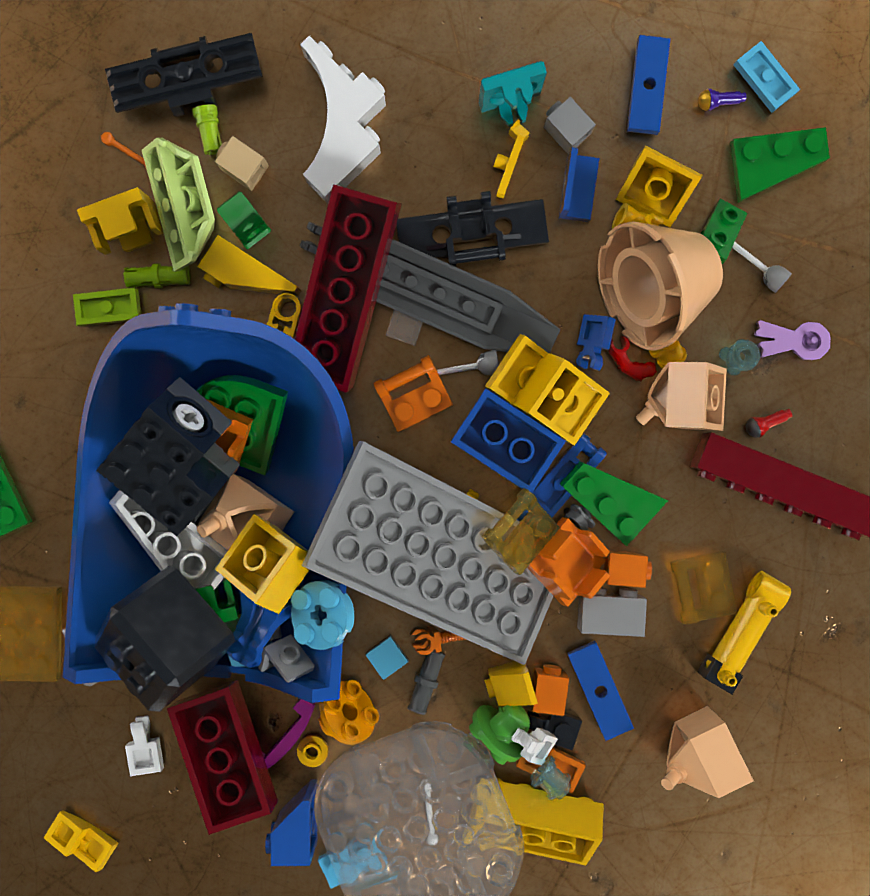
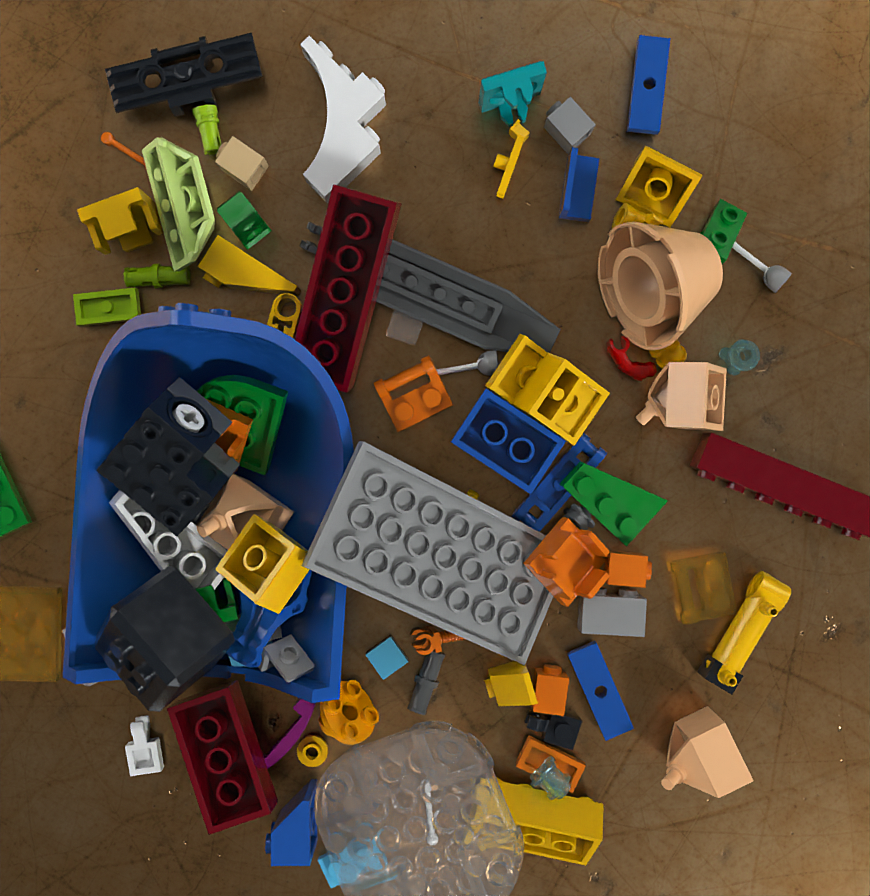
(78, 837): yellow slope -> none
(305, 618): medium azure plate -> none
(472, 222): black piece -> none
(496, 729): bright green plate -> none
(528, 536): clear yellow plate -> none
(535, 744): white plate -> none
(594, 336): blue plate -> none
(710, 99): dark purple piece -> none
(759, 426): red piece -> none
(766, 76): medium azure plate -> none
(772, 158): green wing -> none
(808, 341): lavender piece -> none

